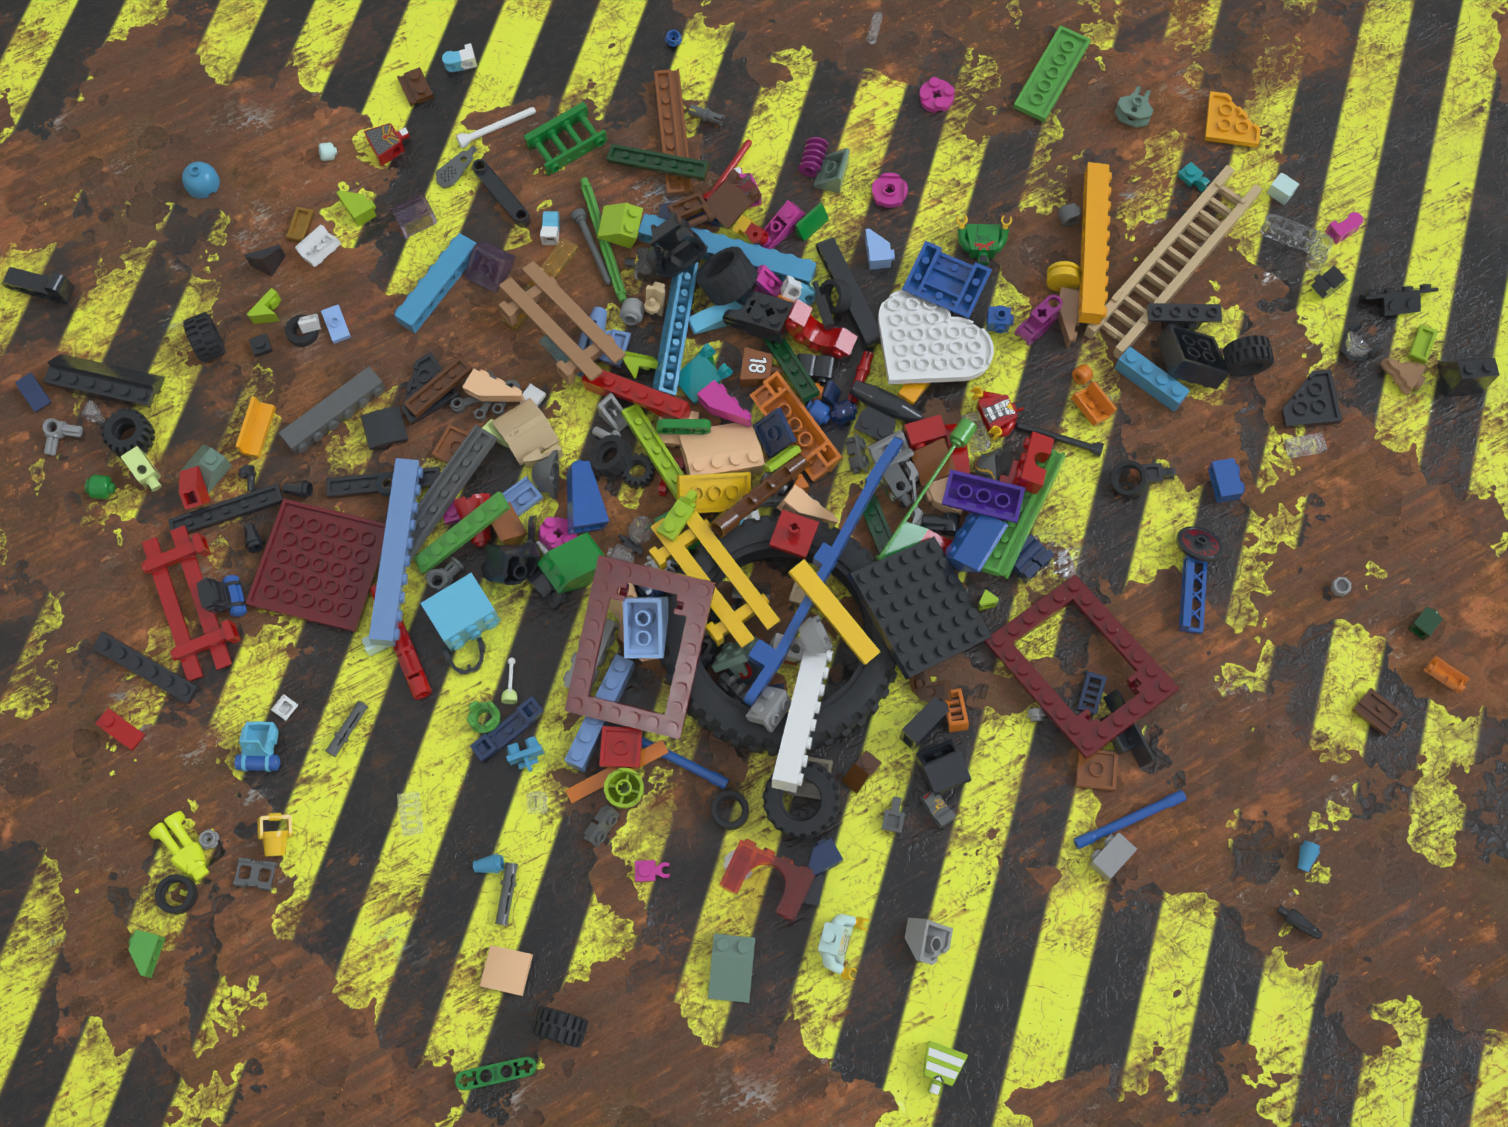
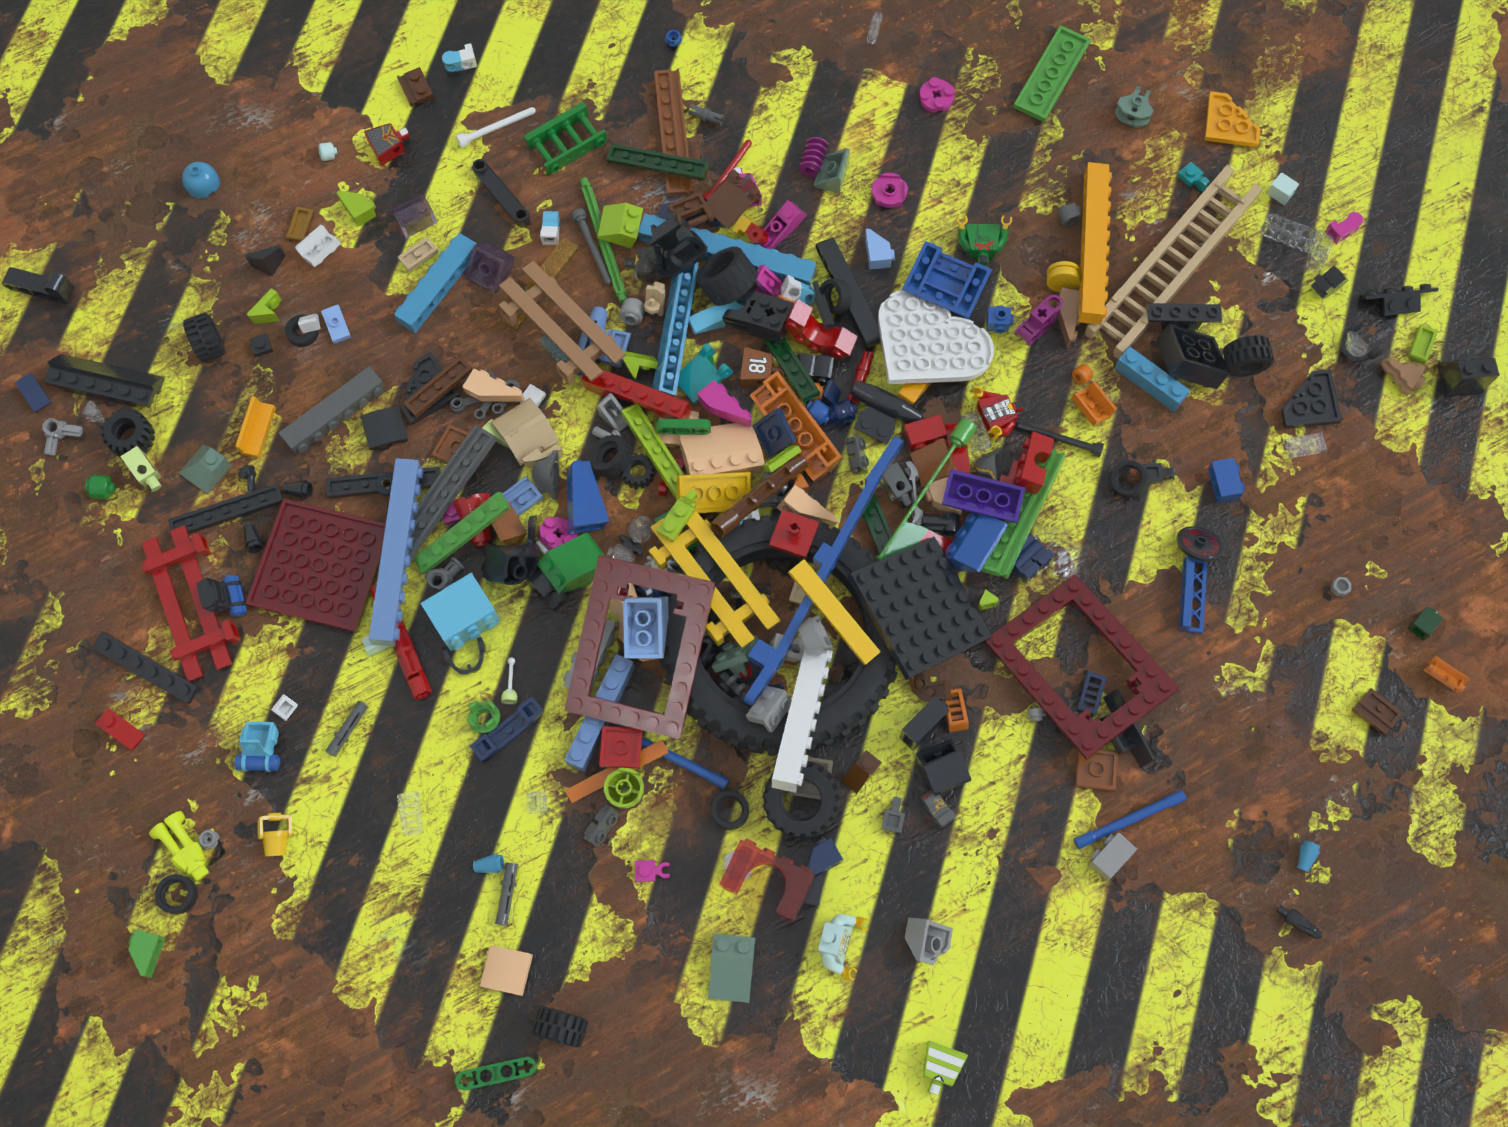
(192, 488): red slope -> none
(253, 881): dark grey piece -> none
(418, 254): none -> tan plate
(454, 169): dark grey piece -> none
(517, 756): dark azure hips -> none
(811, 222): green slope -> none
(879, 447): light grey bracket -> none

